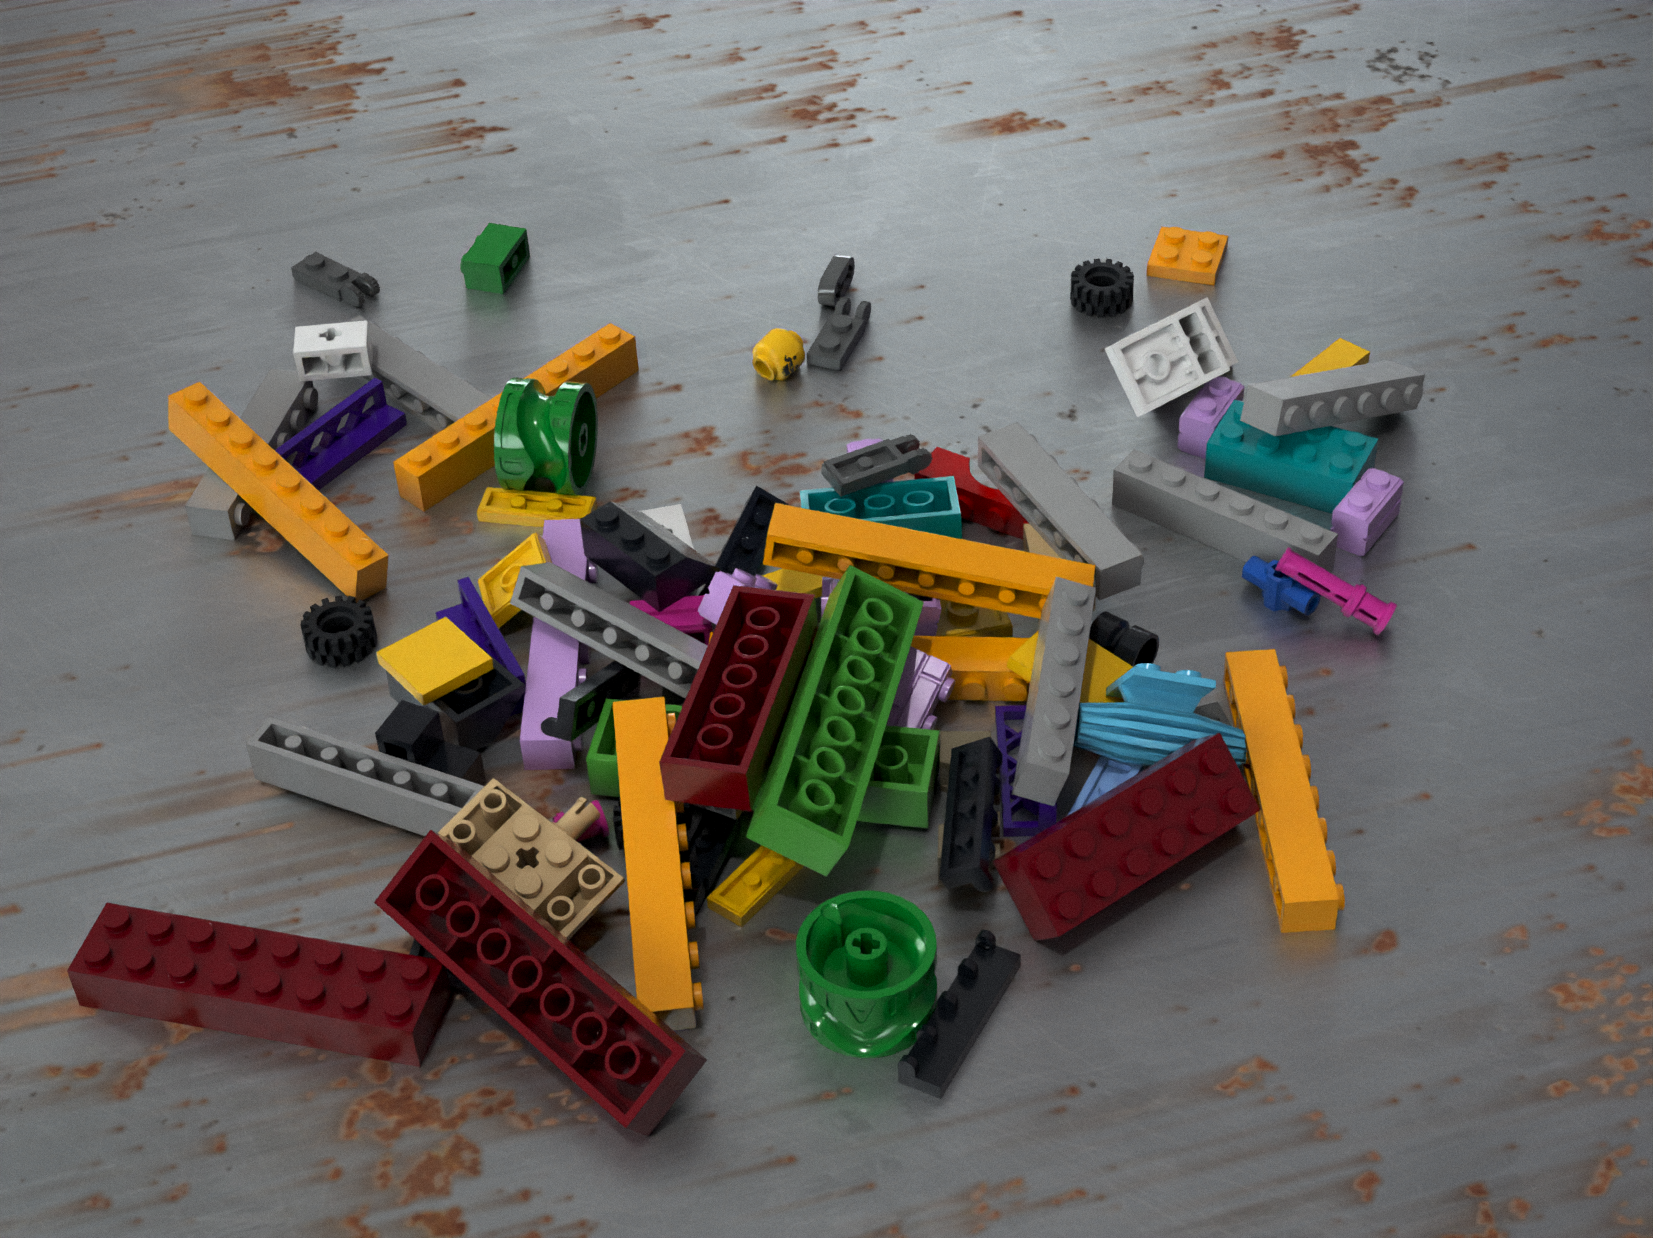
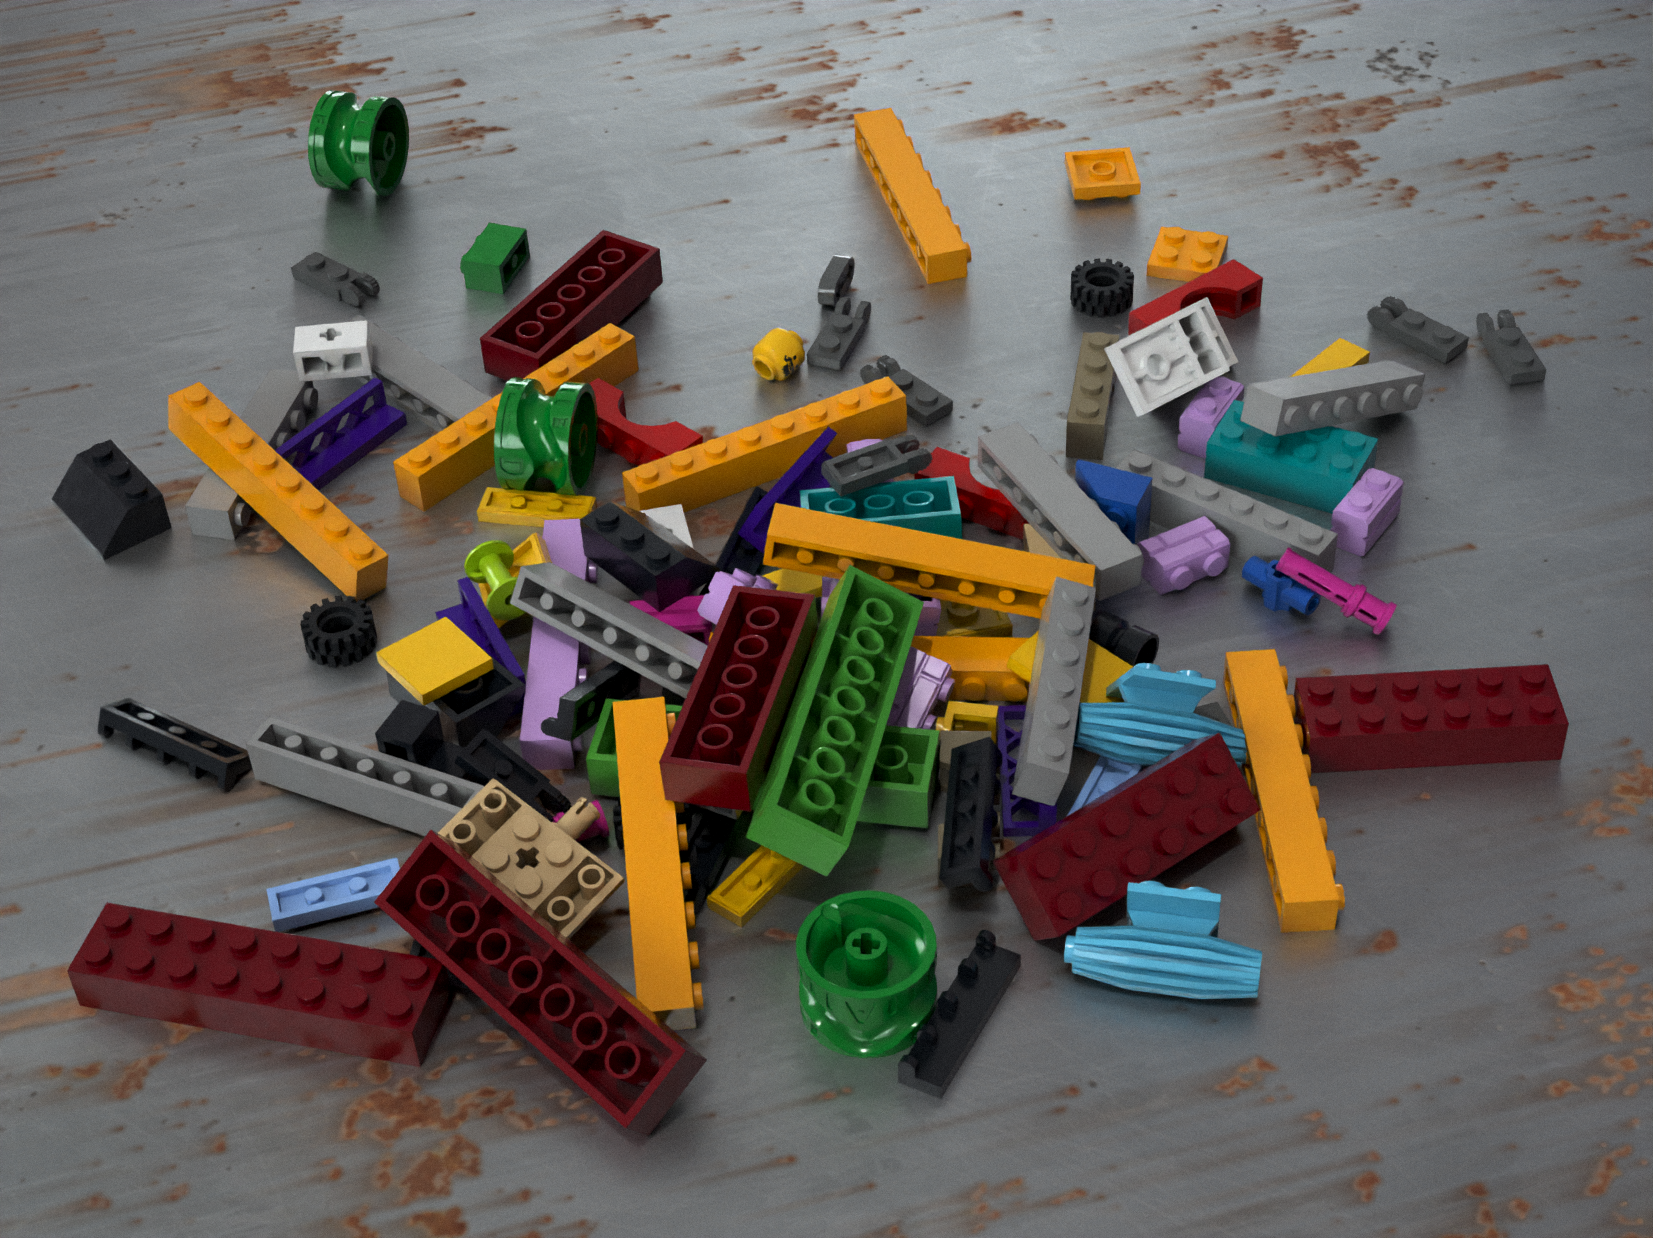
(110, 500): none -> black slope
(175, 739): none -> black hinge
(329, 895): none -> light blue plate
(358, 142): none -> green piece
(490, 565): none -> lime piece
(490, 758): none -> black hinge
(577, 300): none -> dark red brick
(634, 441): none -> red arch
(765, 449): none -> light orange brick
(803, 475): none -> dark purple fence
(911, 196): none -> light orange brick
(922, 400): none -> dark grey hinge
(969, 717): none -> yellow bracket
(1091, 398): none -> dark tan arch
(1102, 173): none -> light orange plate
(1120, 496): none -> blue slope
(1167, 947): none -> medium azure plate
(1184, 555): none -> lavender brick
(1230, 289): none -> red arch
(1417, 330): none -> dark grey hinge
(1430, 718): none -> dark red brick
(1510, 349): none -> dark grey hinge

